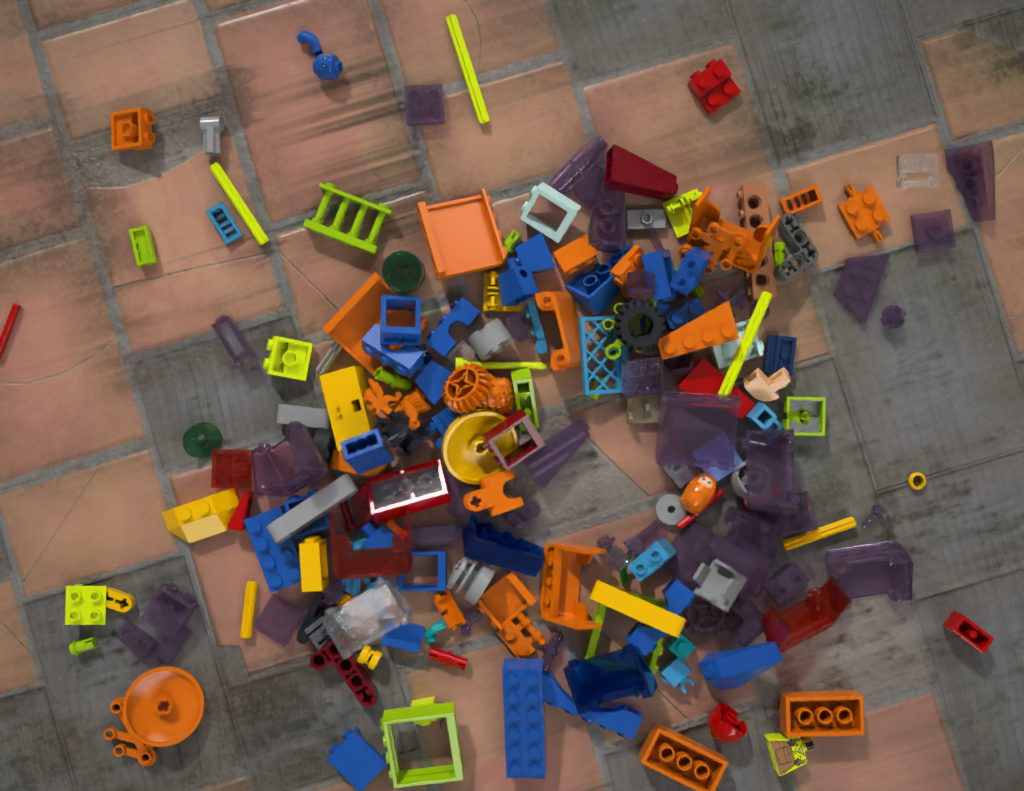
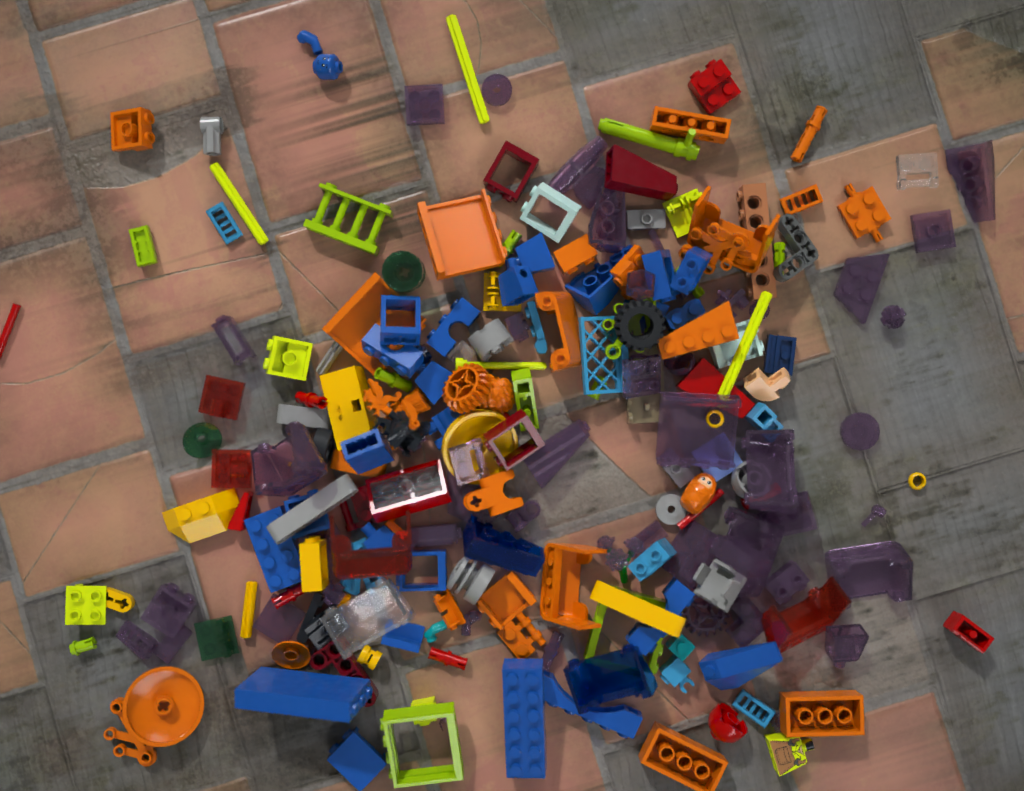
(216, 638): none -> clear green hinge
(221, 397): none -> clear red plate
(289, 595): none -> red pin
(291, 654): none -> orange dish
(303, 694): none -> blue brick
(311, 400): none -> red pin
(462, 462): none -> plate
(496, 81): none -> clear purple piece
(520, 155): none -> dark red window
(677, 147): none -> lime cylinder
(678, 123): none -> orange brick
(708, 420): none -> yellow piece
(762, 722): none -> dark azure slope
(812, 126): none -> orange pin
(813, 415): piece -> none
(819, 533): yellow axle -> none
(845, 643): none -> clear purple torso
(859, 431): none -> clear purple tile

